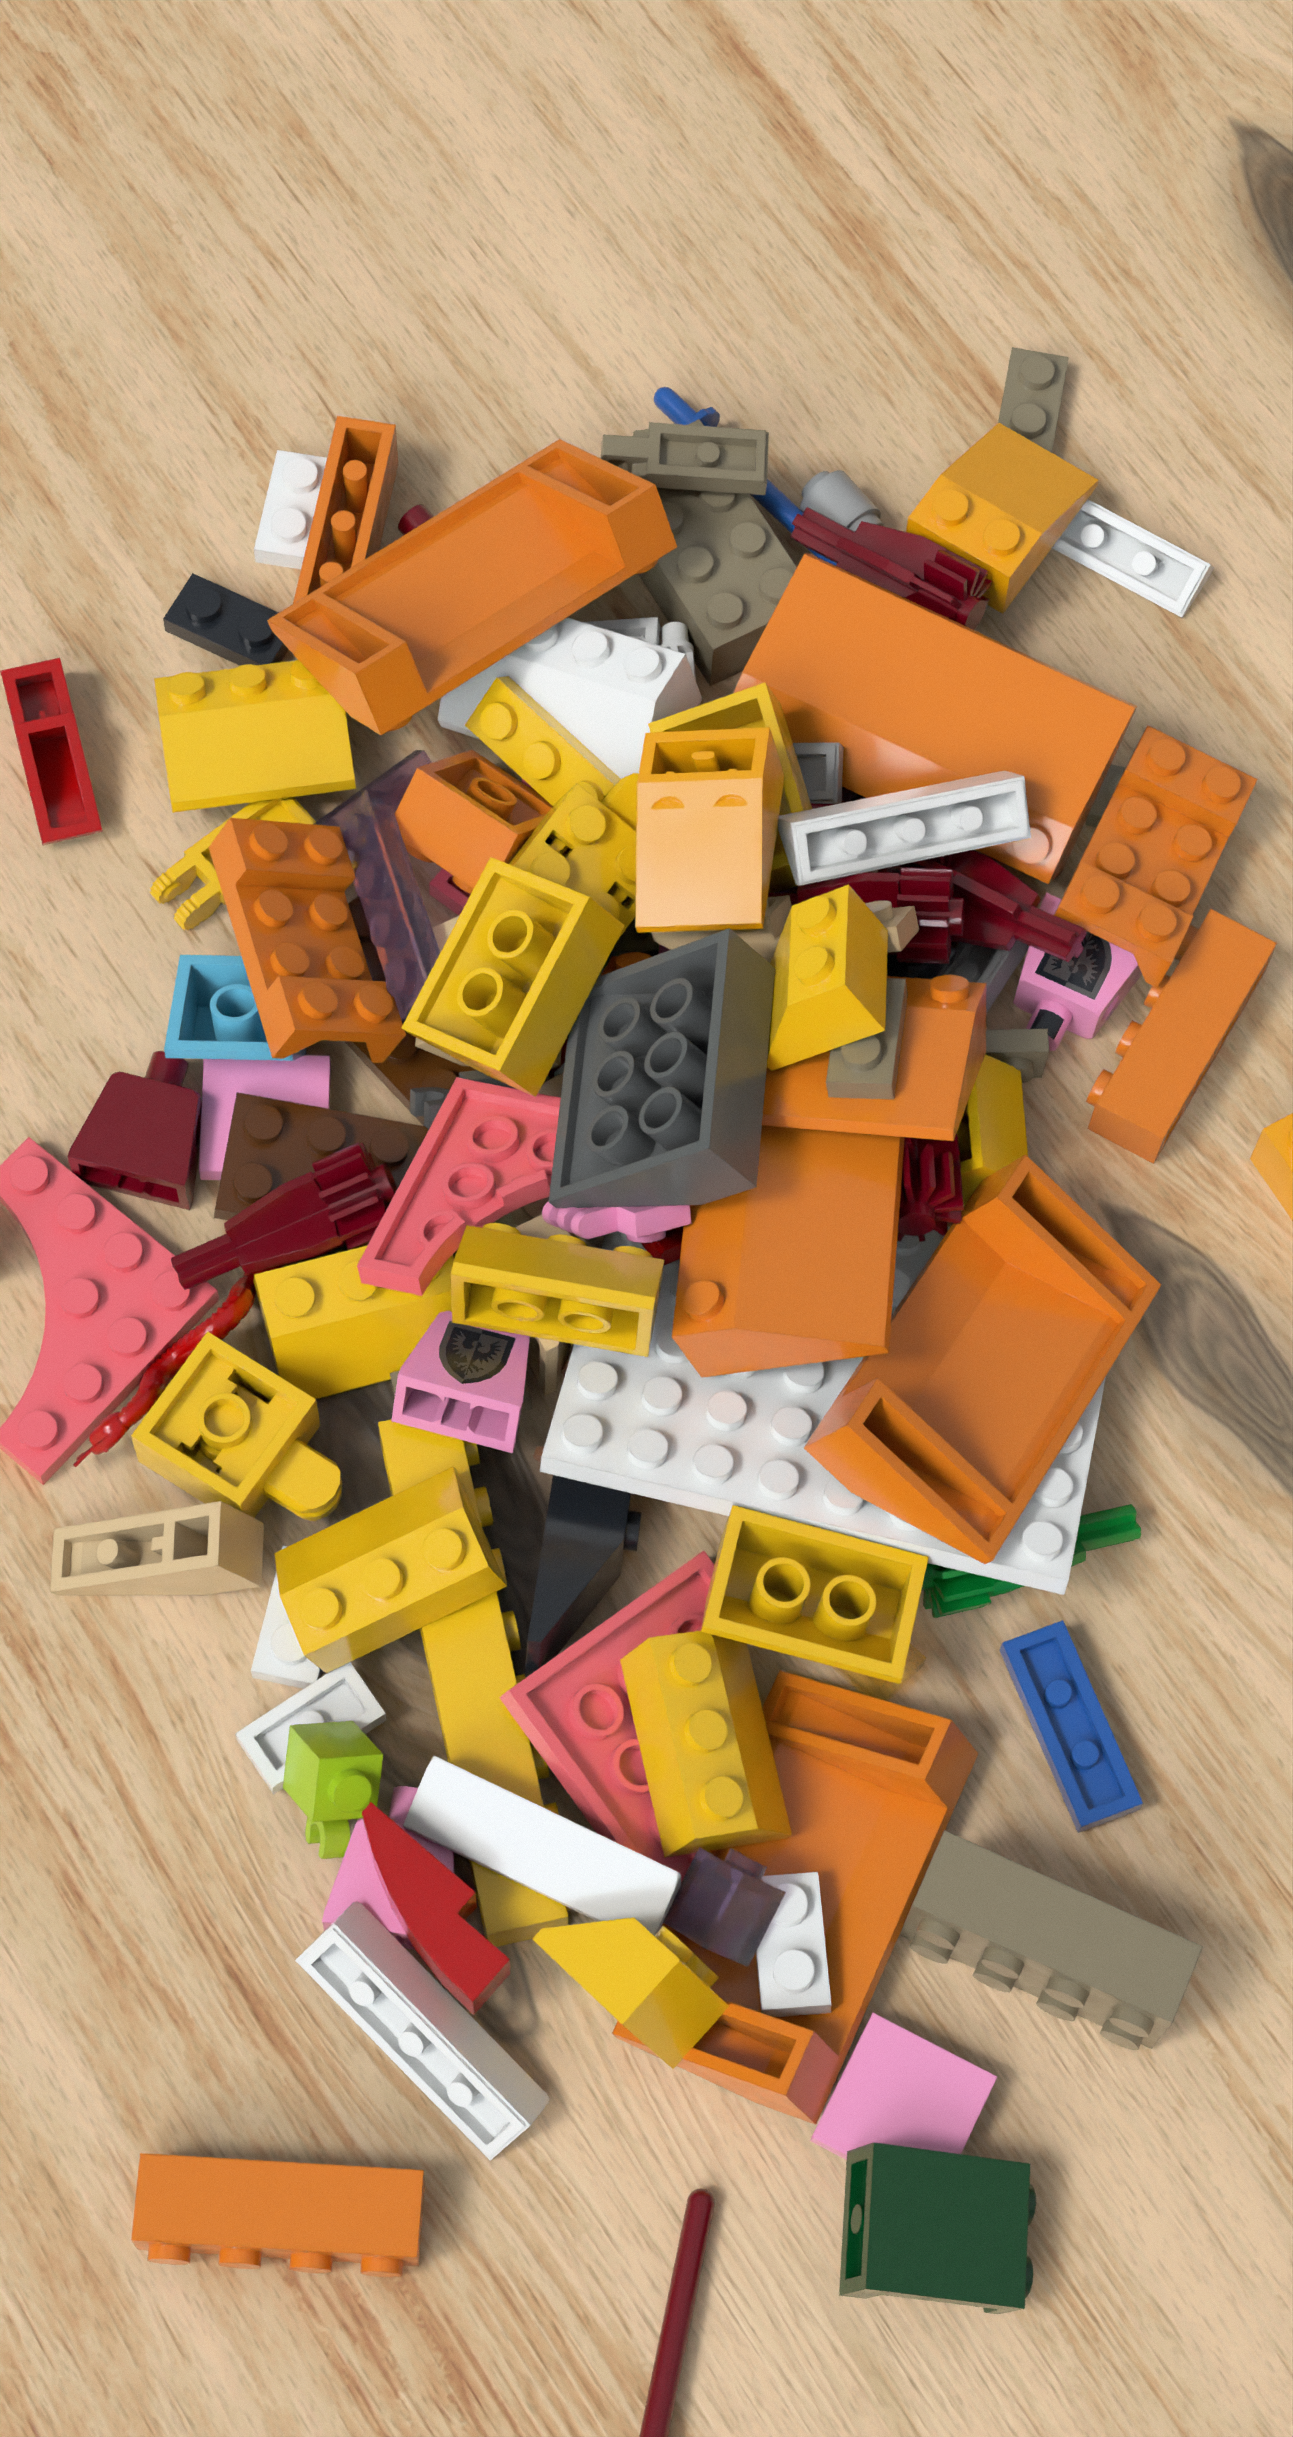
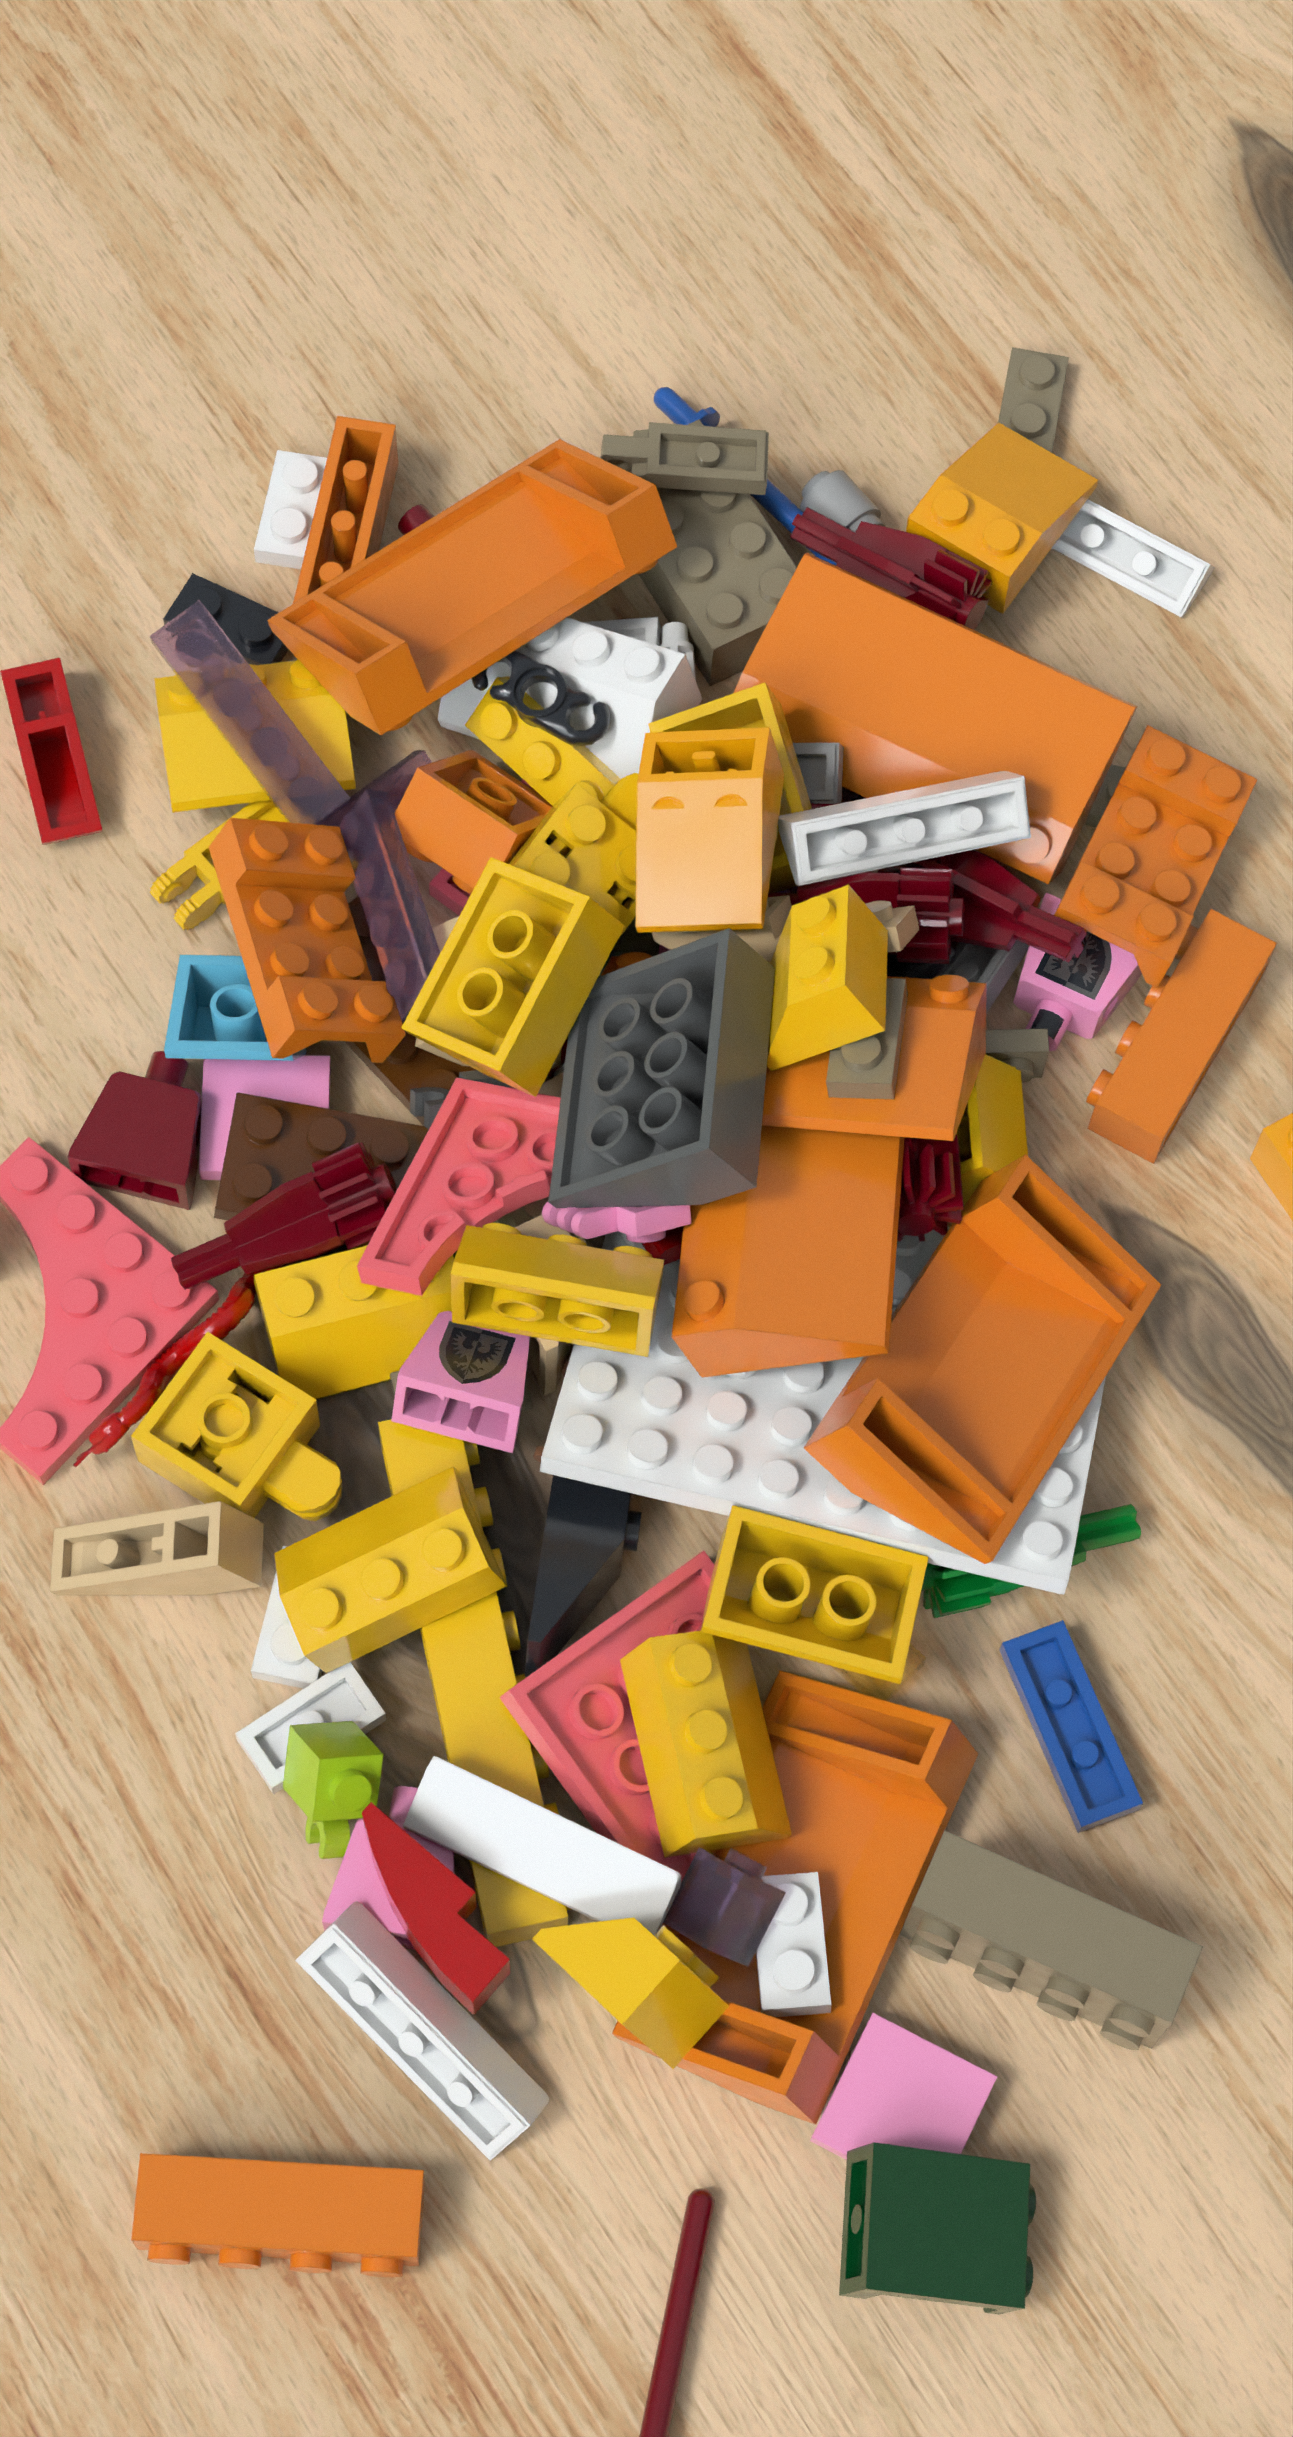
(249, 717): none -> plate
(555, 718): none -> black piece

